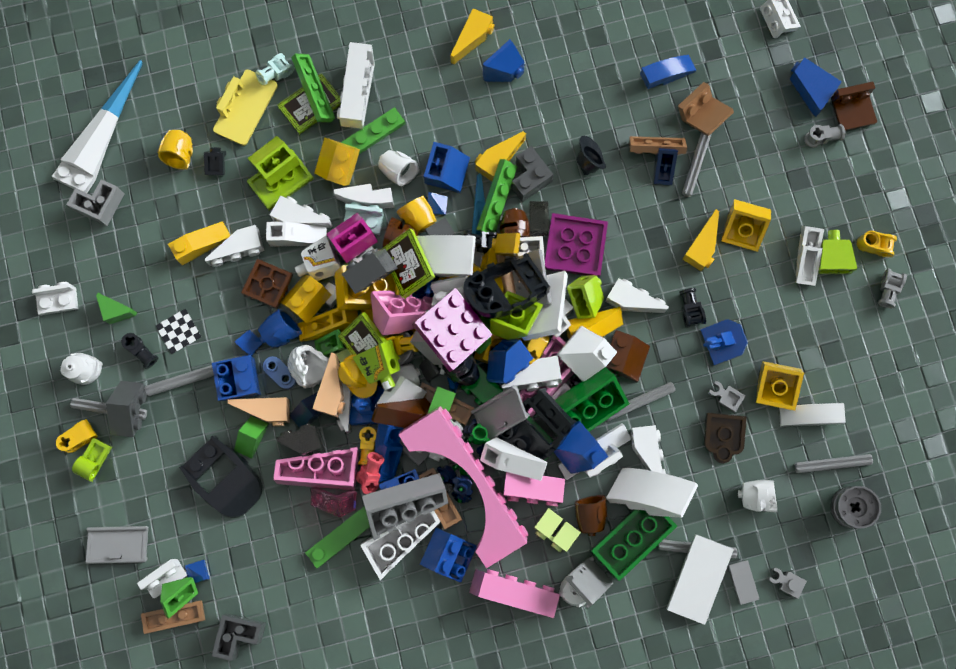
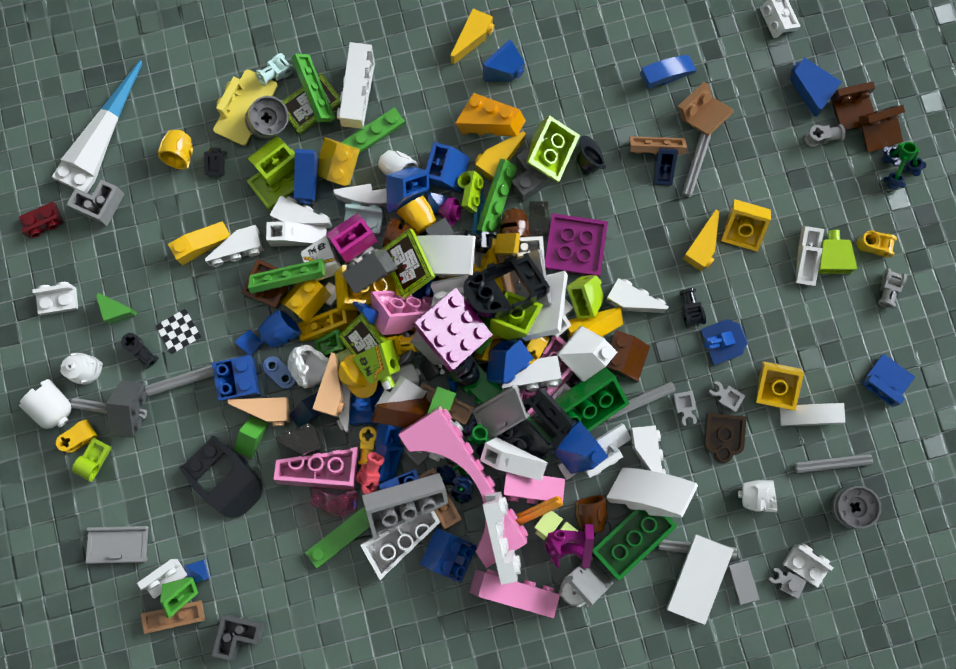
(41, 220): none -> dark red bracket
(46, 405): none -> white cylinder
(273, 110): none -> flat silver wheel
(286, 276): none -> bright green plate
(305, 176): none -> blue slope
(367, 311): none -> blue slope
(405, 187): none -> blue slope
(450, 210): none -> magenta plate
(472, 184): none -> lime plate
(489, 117): none -> light orange wedge
(506, 561): none -> white piece
(539, 510): none -> light orange axle
(552, 148): none -> lime slope
(561, 543): none -> magenta tile
(685, 404): none -> light grey plate
(807, 565): none -> white bracket
(881, 128): none -> reddish brown bracket
(888, 381): none -> blue bracket
(907, 153): none -> plant

